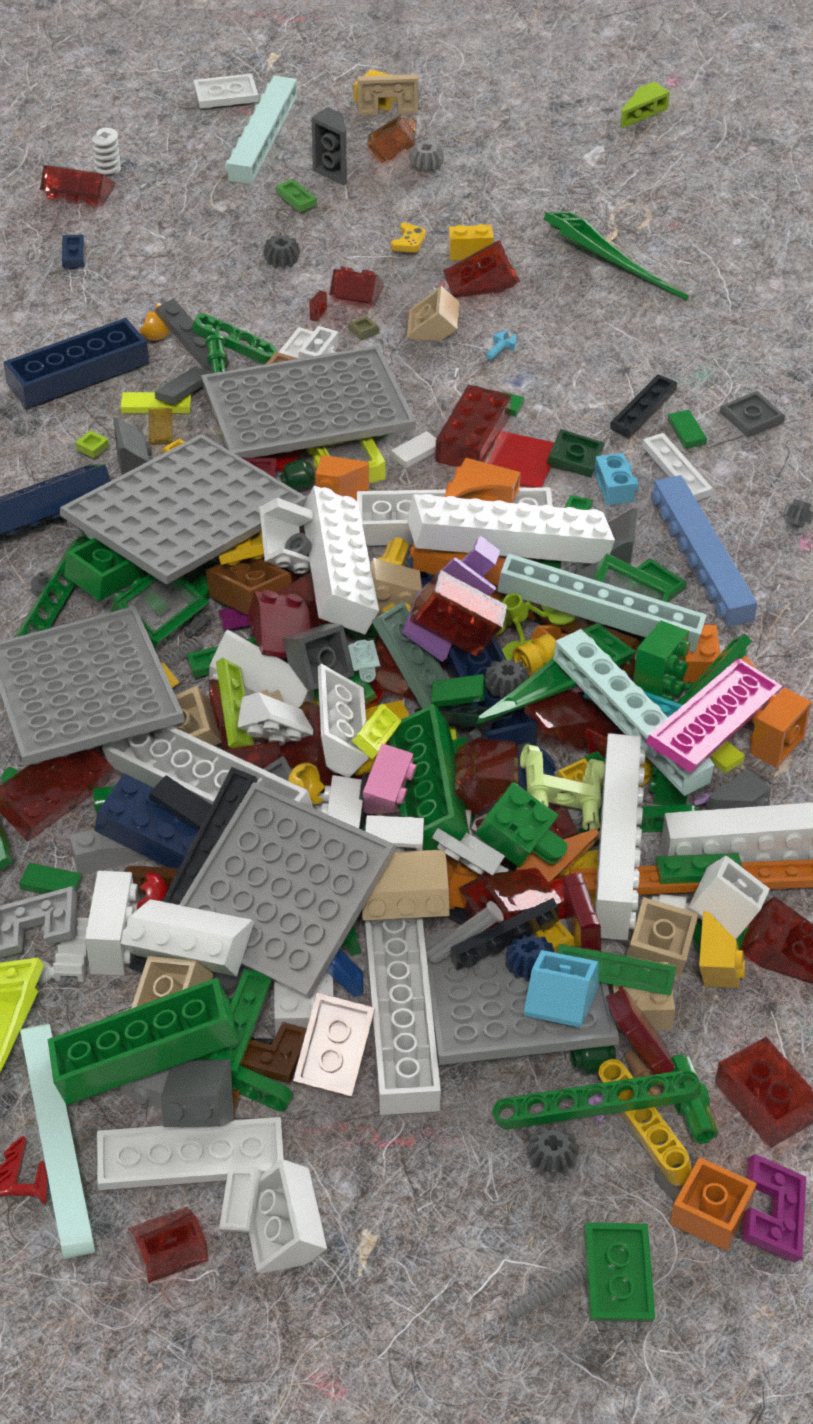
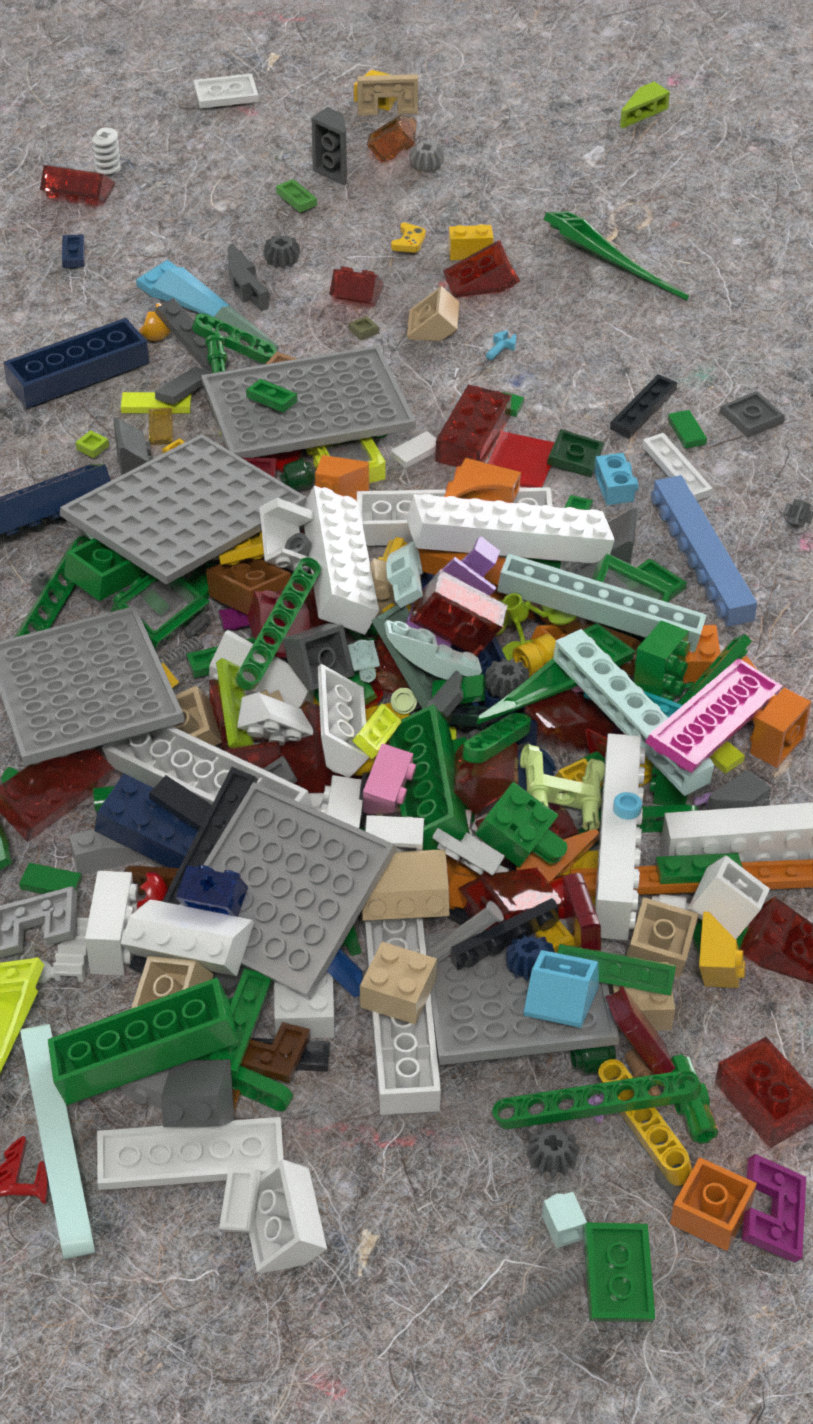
(169, 1244): clear red slope -> none
(175, 282): none -> medium azure plate
(212, 890): none -> clear blue brick
(244, 281): none -> dark grey slope
(261, 130): light aqua brick -> none
(271, 395): none -> green plate
(276, 632): none -> green beam
(308, 777): yellow hair -> none
(311, 343): white plate -> none
(318, 305): clear red tile -> none
(334, 1044): brick -> none
(398, 983): none -> tan brick
(403, 573): none -> light aqua slope
(403, 701): none -> yellowish green plate
(422, 650): none -> light aqua slope
(449, 695): none -> dark grey tile
(496, 738): none -> green beam
(564, 1219): none -> light aqua brick
(627, 805): none -> medium azure tile

